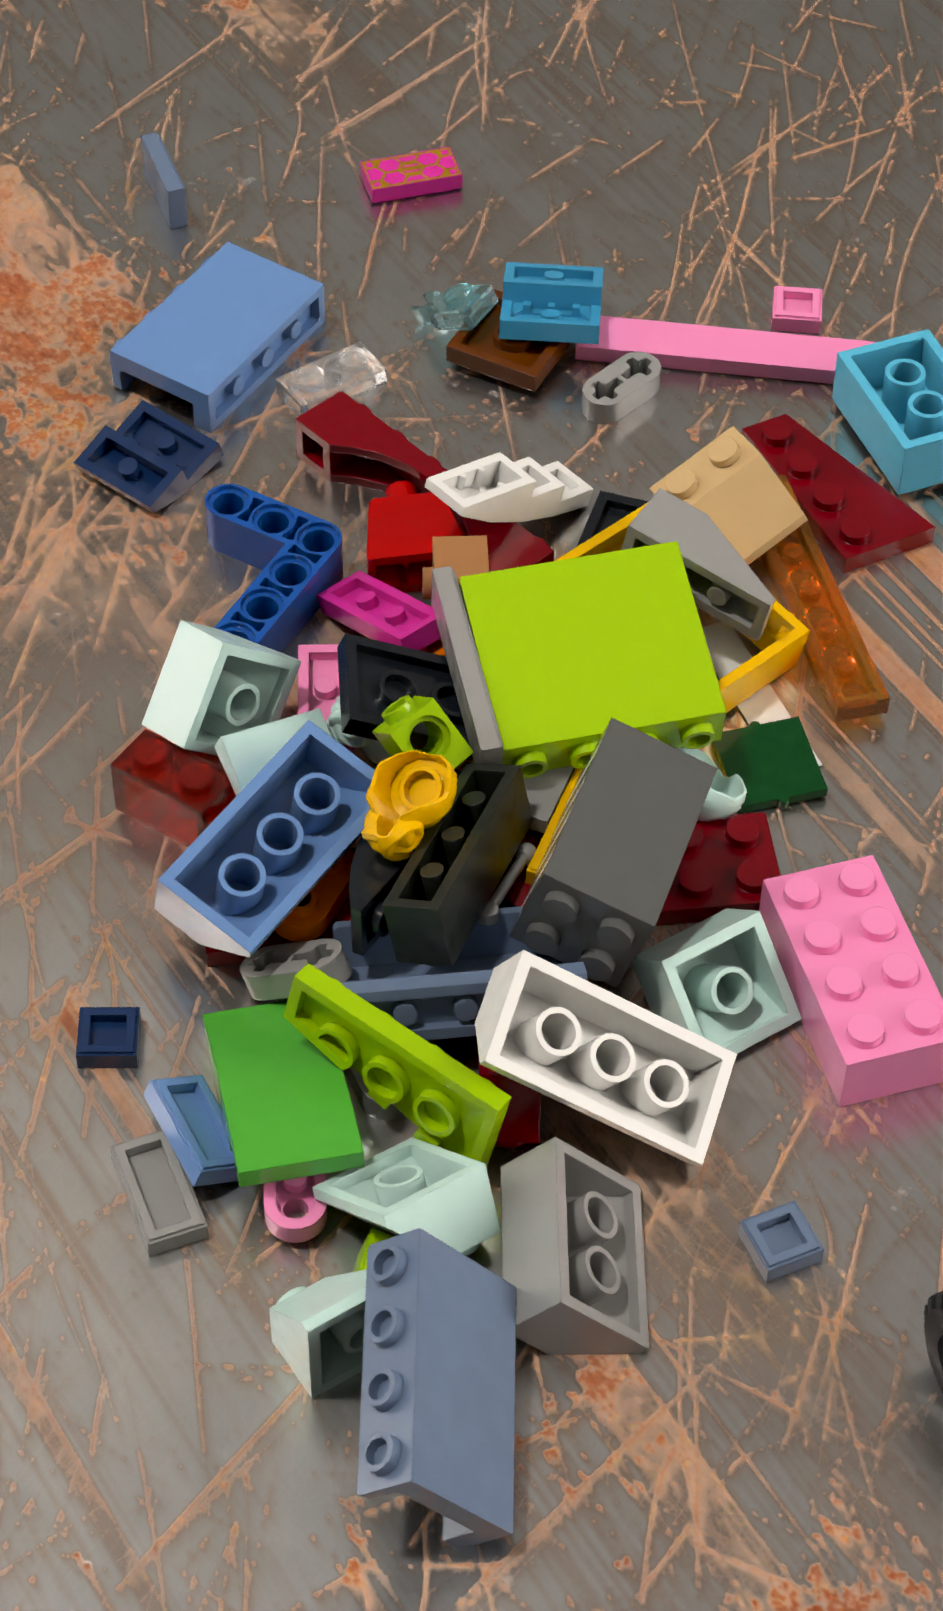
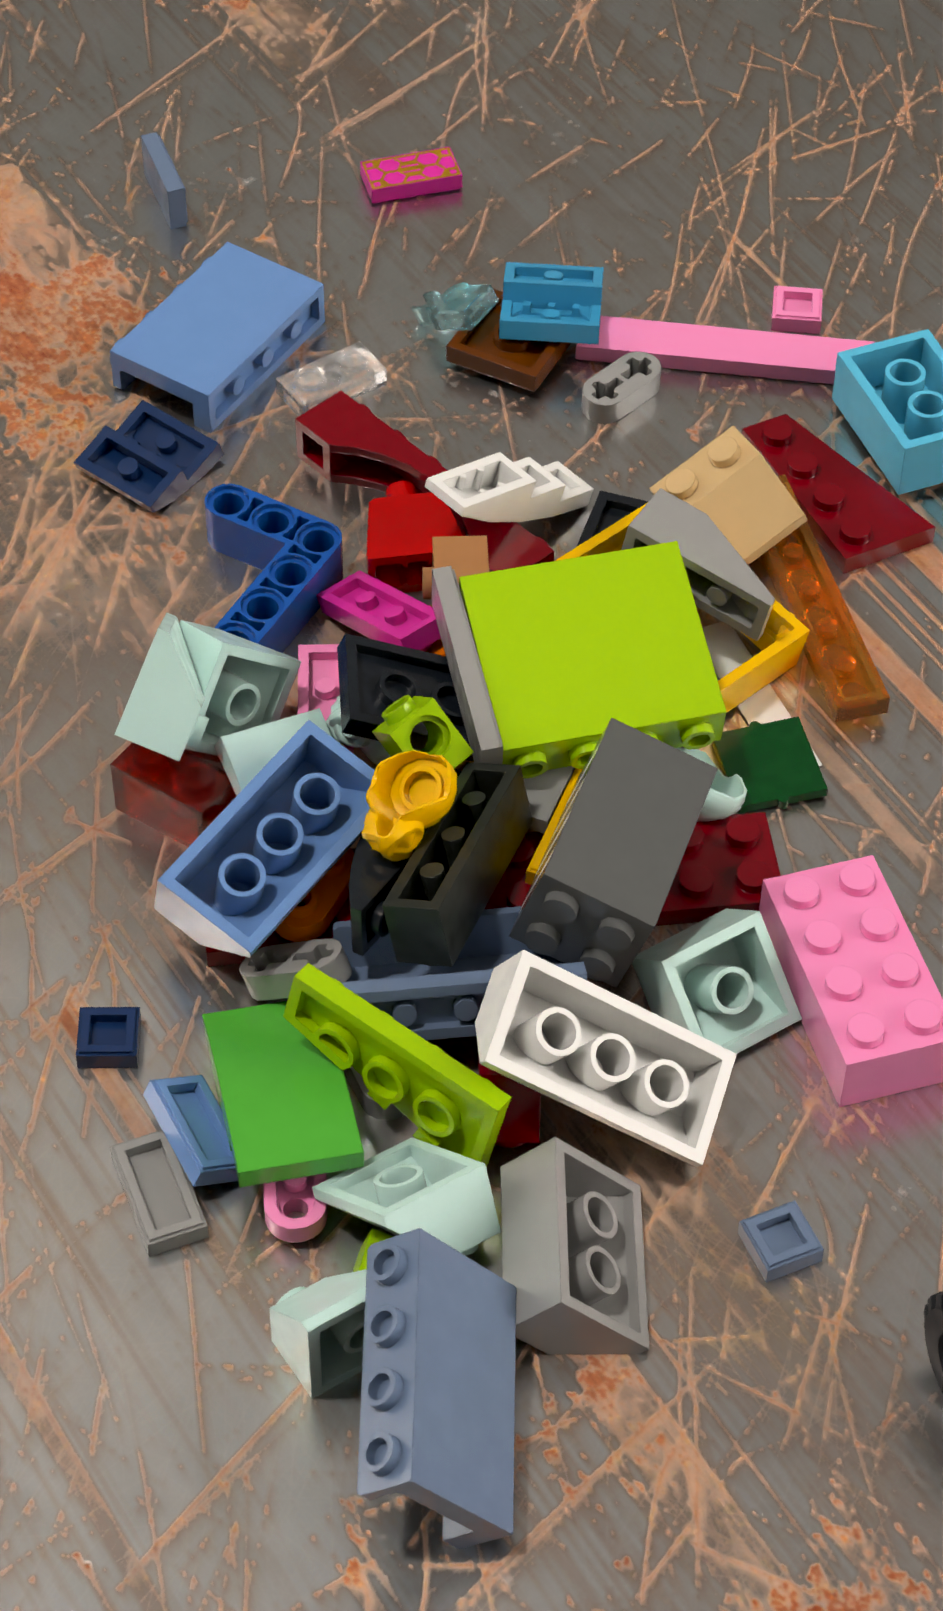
(165, 697): none -> light aqua slope
(523, 857): light grey hinge -> none

